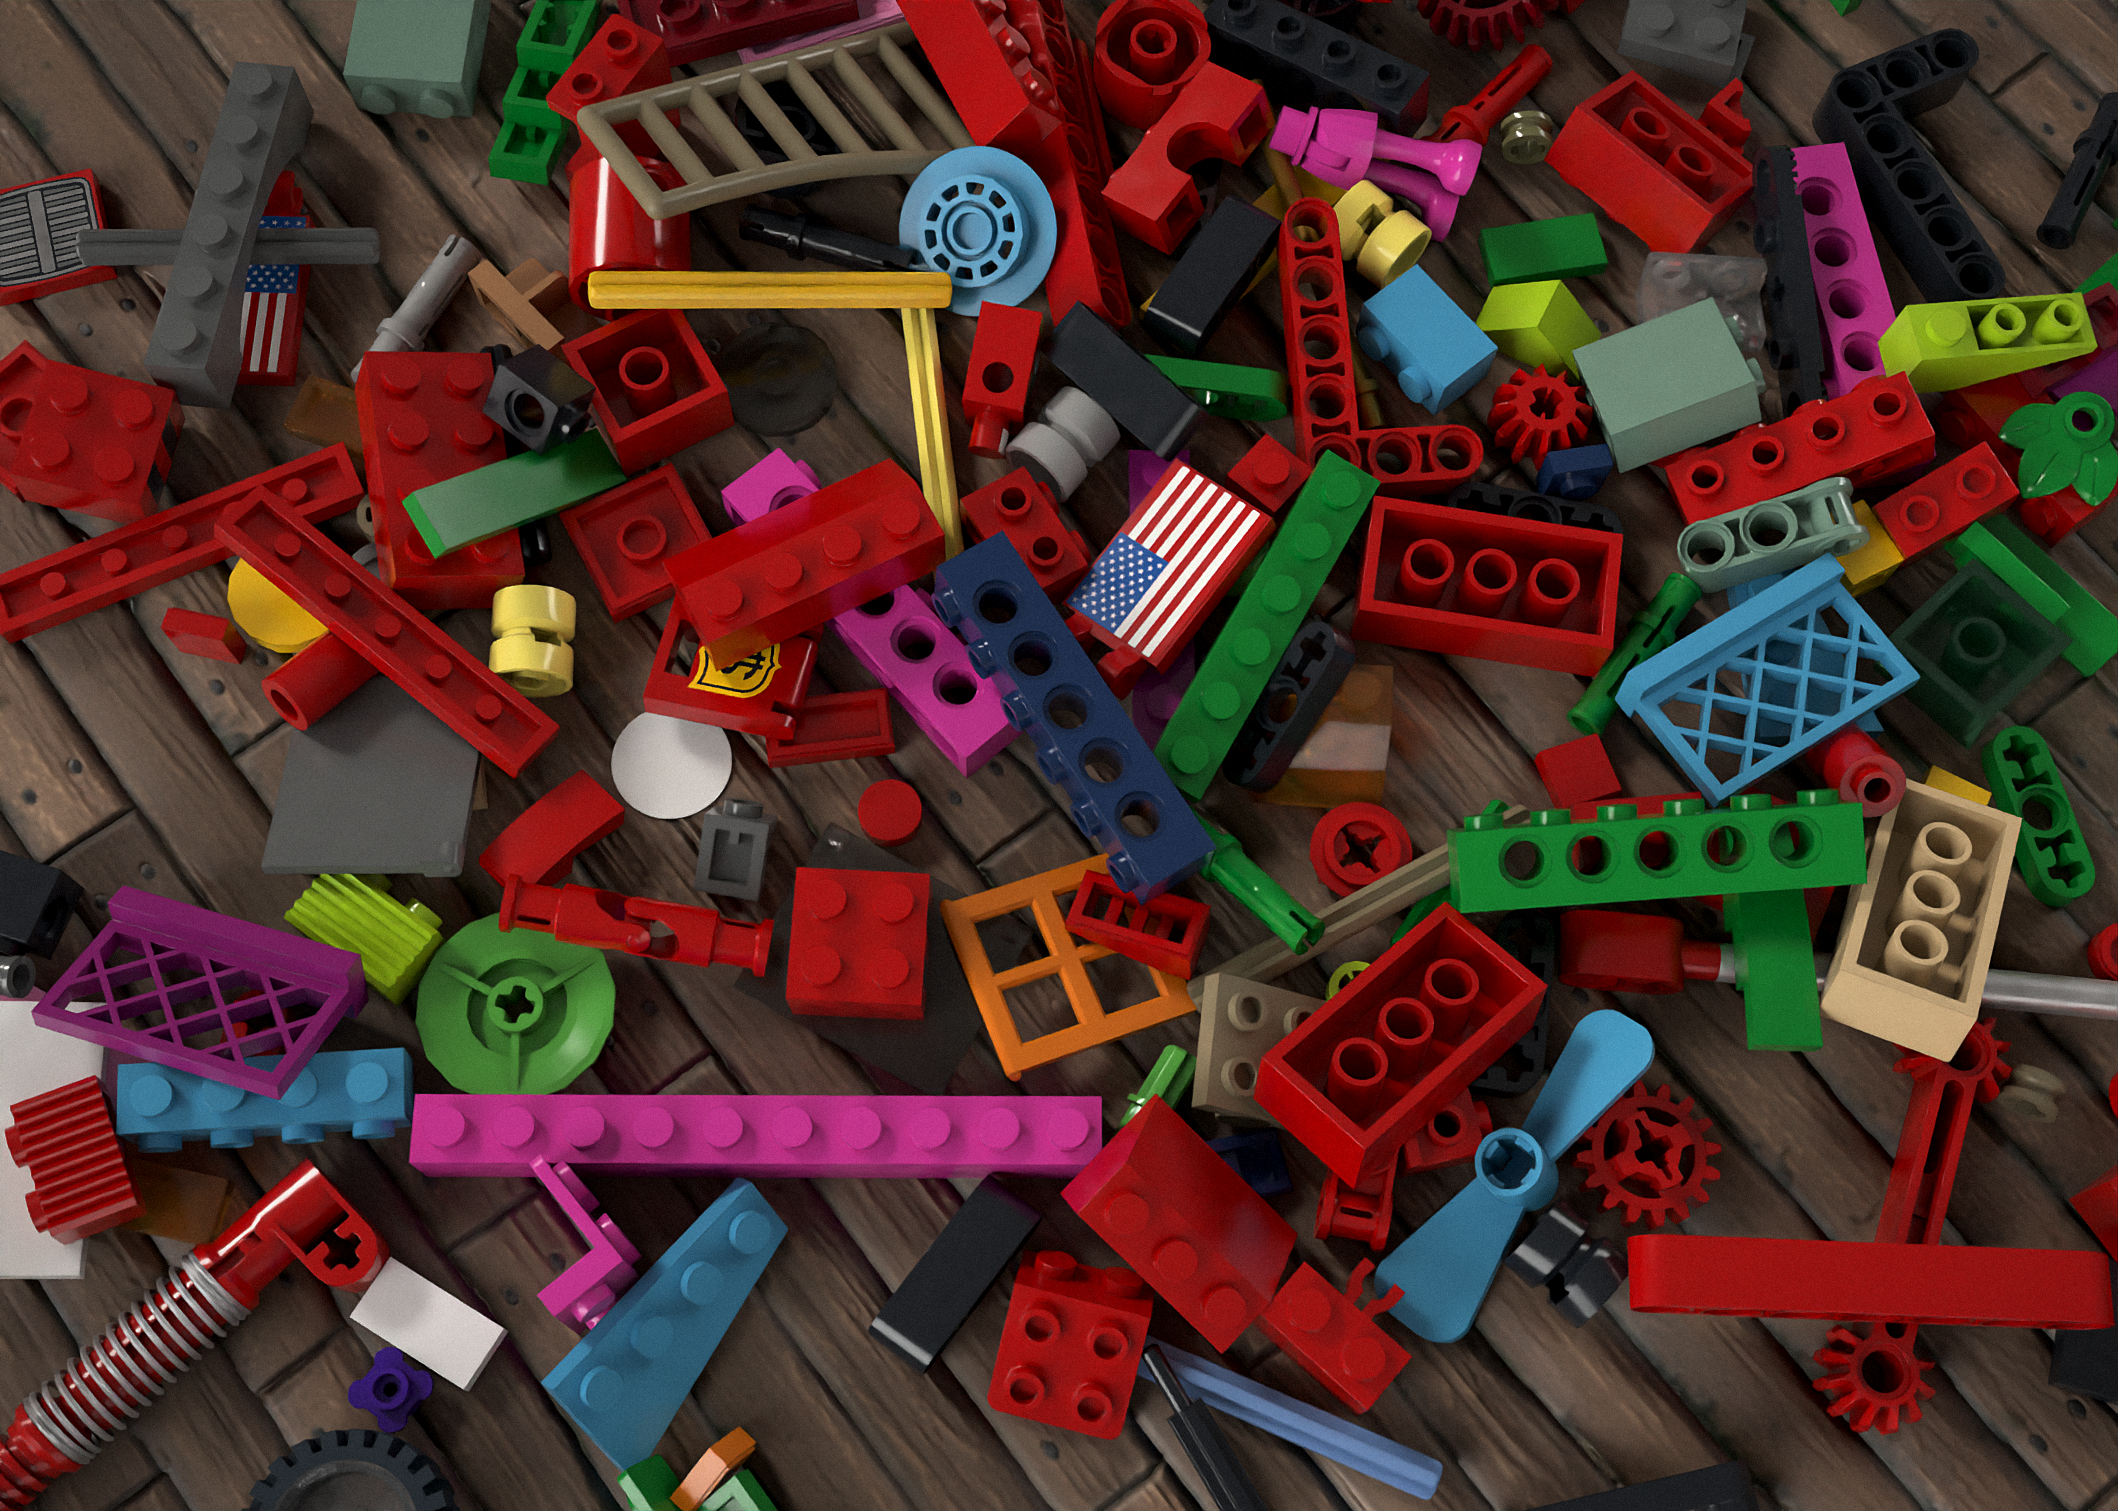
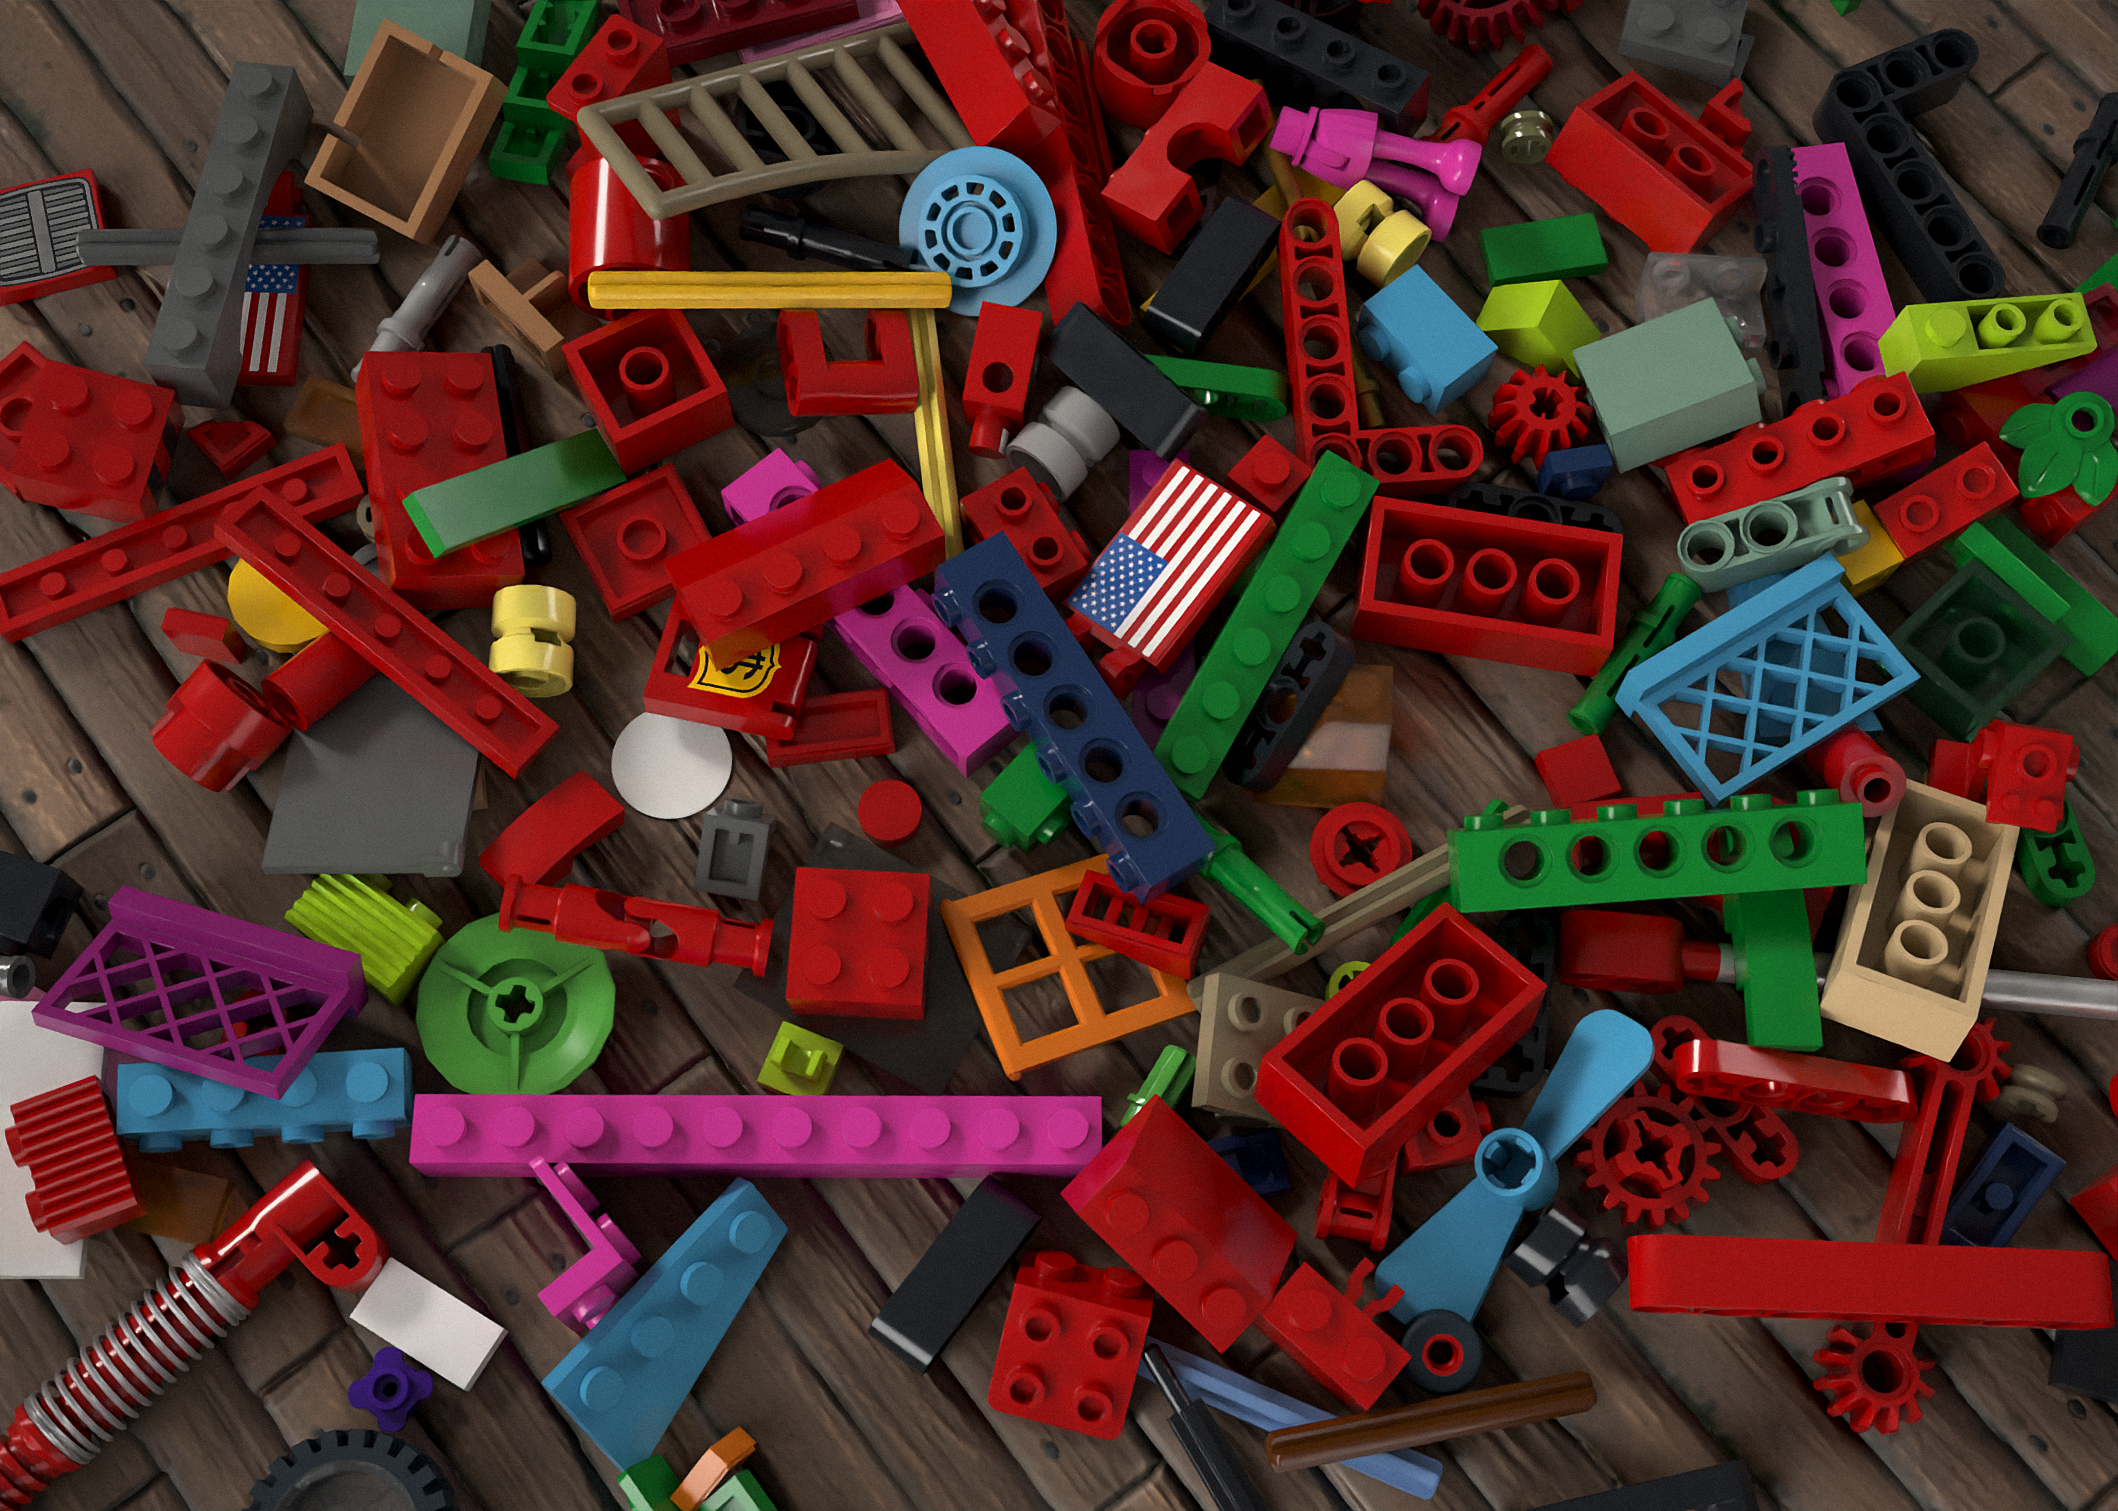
(218, 727): none -> red piece
(231, 444): none -> red tile
(415, 132): none -> medium nougat piece
(540, 400): black brick -> none
(800, 1062): none -> lime tile
(872, 386): none -> red connector
(1024, 805): none -> green brick
(1429, 1421): none -> reddish brown axle
(1466, 1355): none -> black wheel
(1737, 1149): none -> red beam
(1794, 1081): none -> red beam
(1999, 1188): none -> dark blue slope
(2023, 771): none -> red tile

